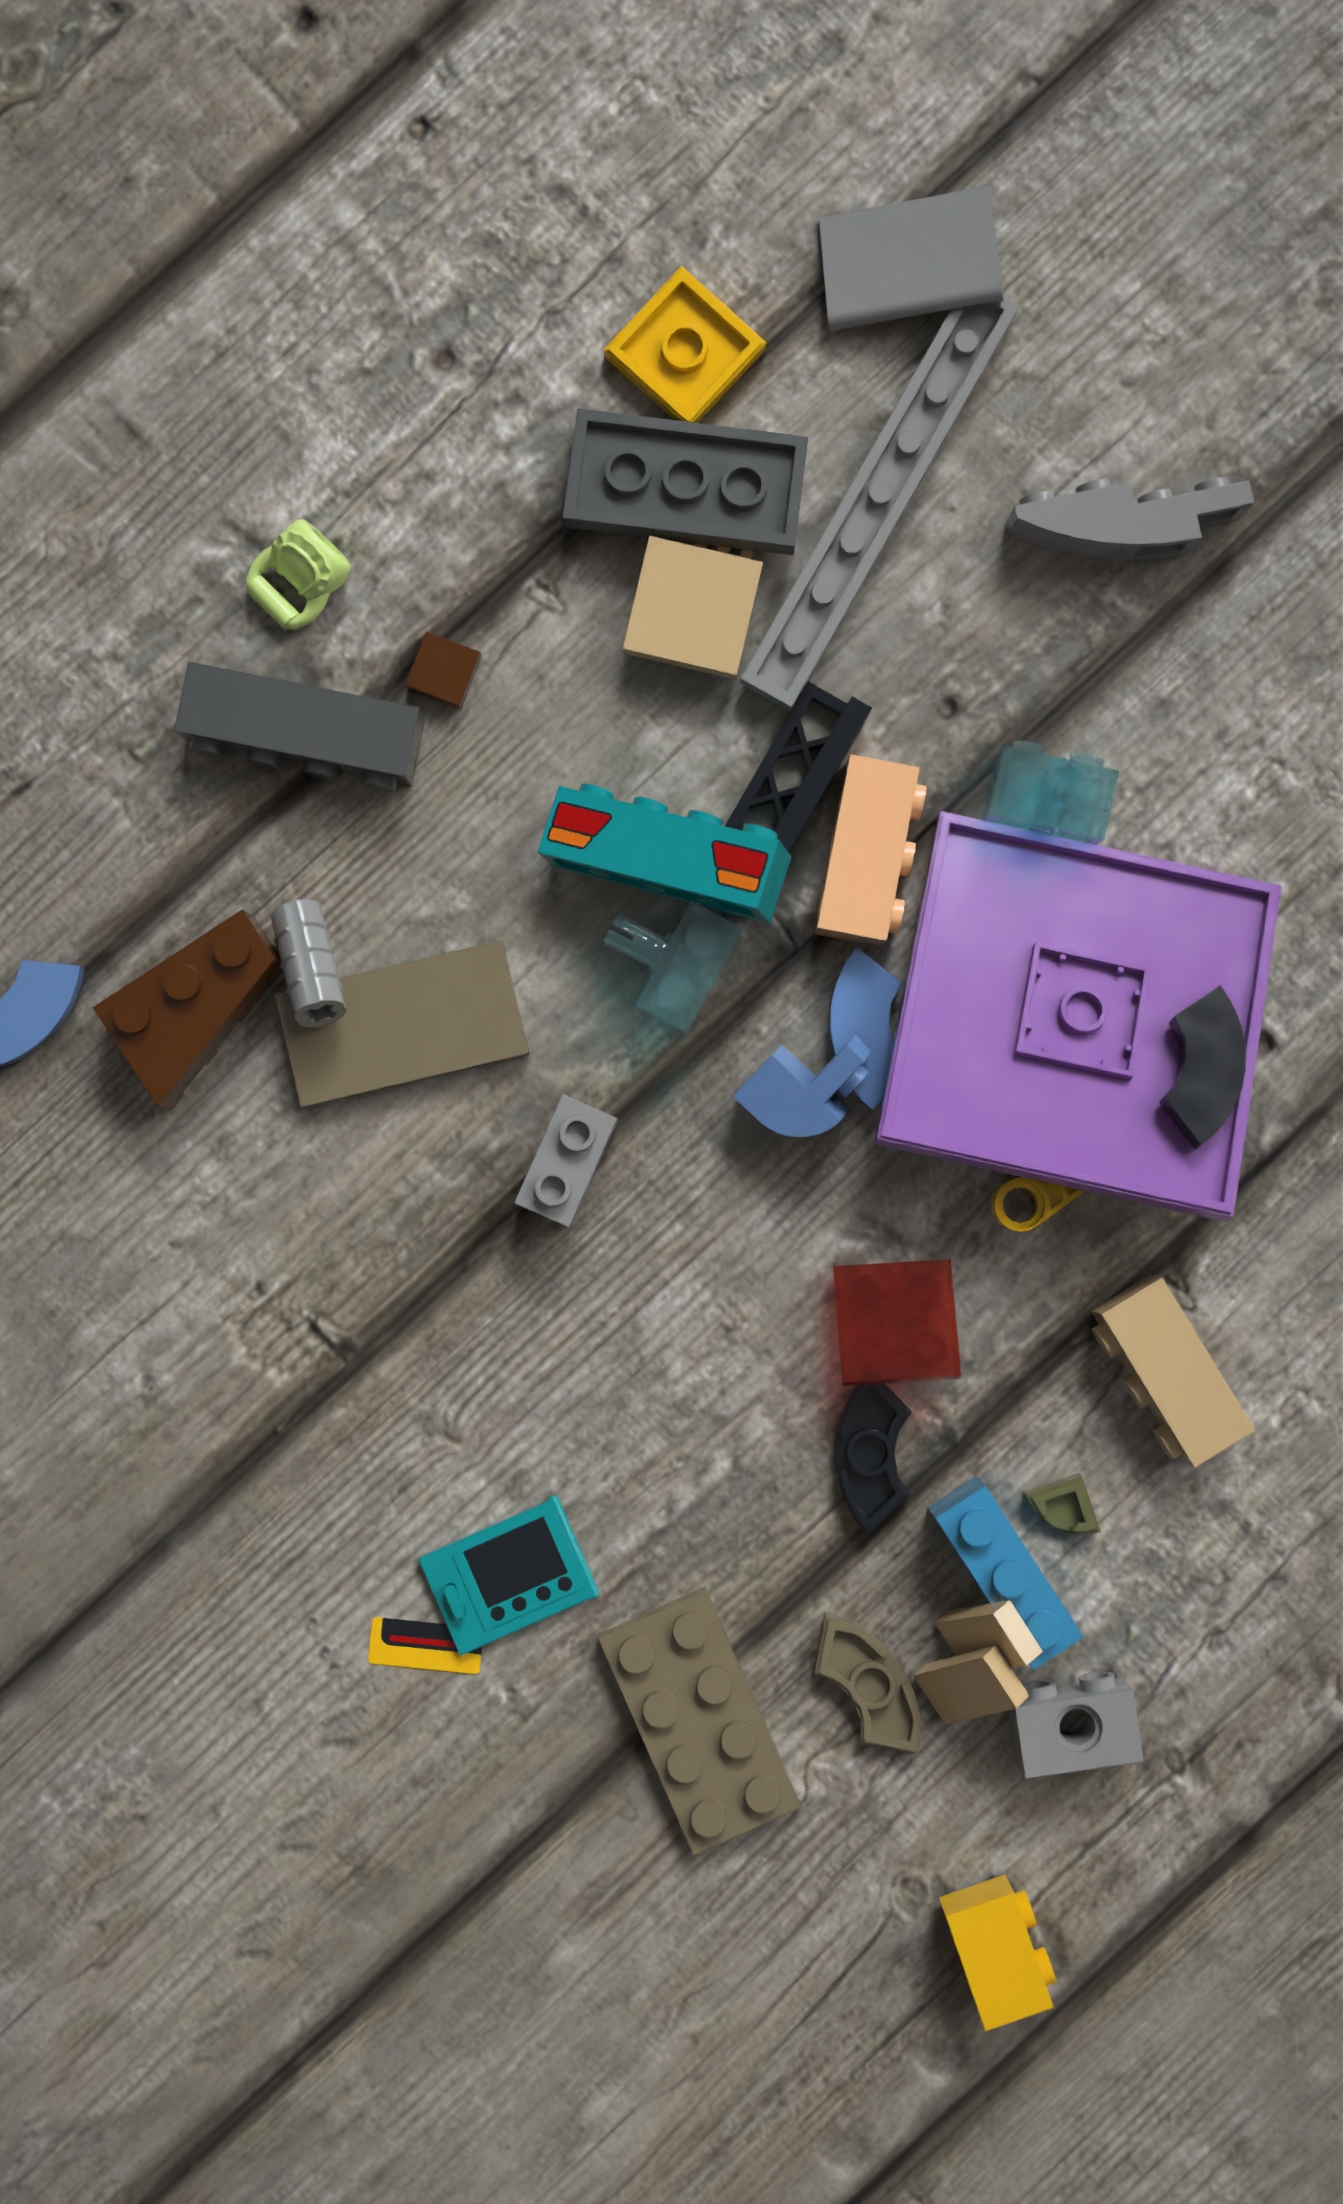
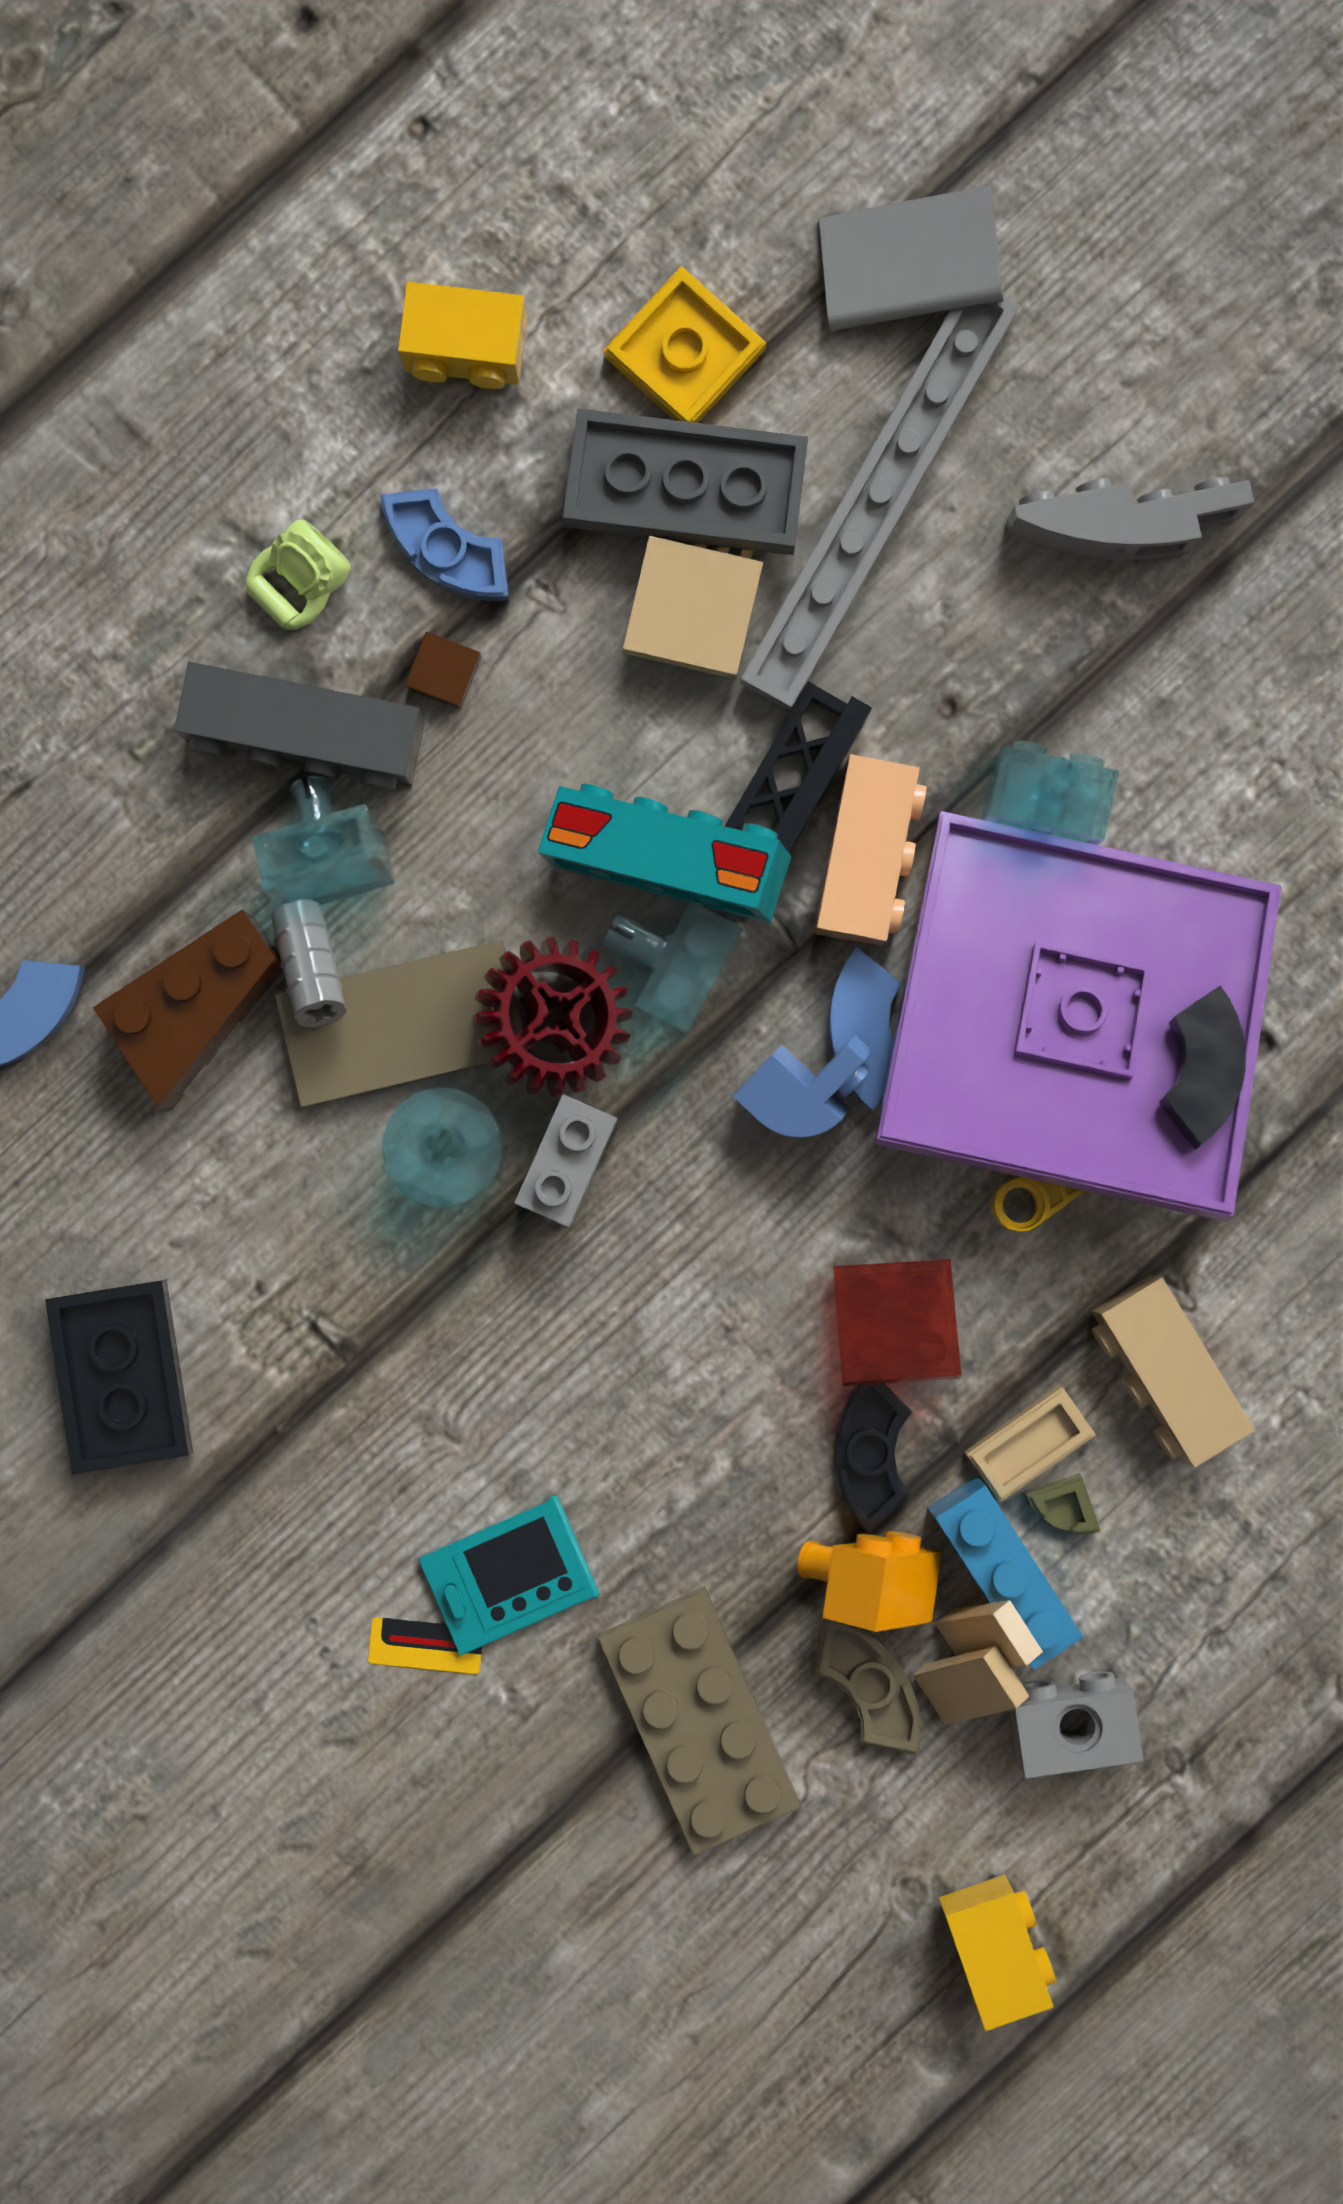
(119, 1376): none -> black plate
(325, 853): none -> clear light blue brick
(414, 1163): none -> clear light blue brick
(442, 549): none -> medium blue tile
(462, 334): none -> yellow brick
(591, 986): none -> dark red gear
(876, 1580): none -> light orange brick
(1030, 1443): none -> tan tile

